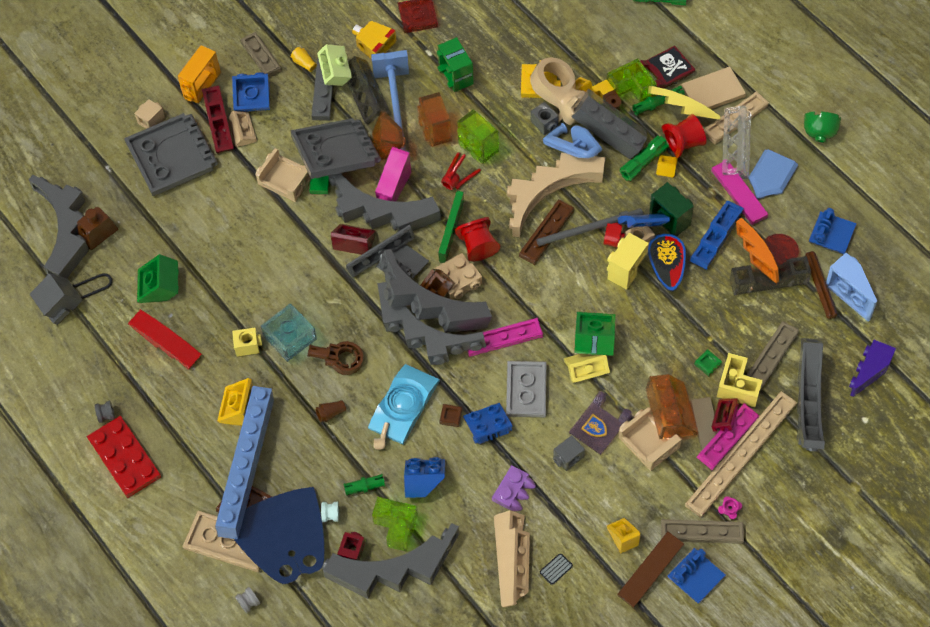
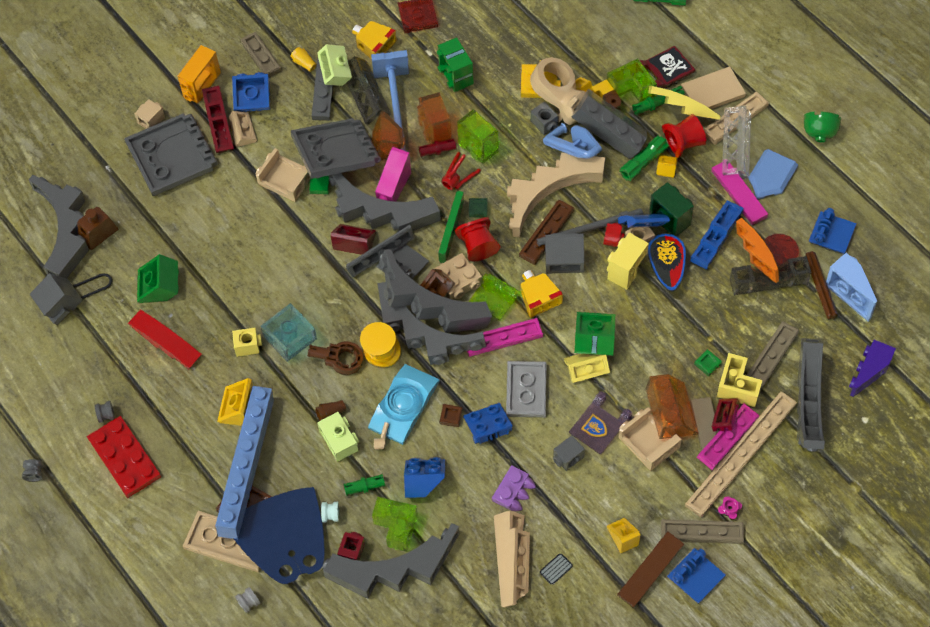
(32, 470): none -> dark grey wheel
(337, 436): none -> yellowish green brick
(380, 344): none -> yellow hat
(437, 147): none -> dark red pin
(478, 207): none -> clear green tile
(496, 294): none -> clear neon green hinge
(539, 293): none -> yellow torso
(564, 253): none -> dark grey slope

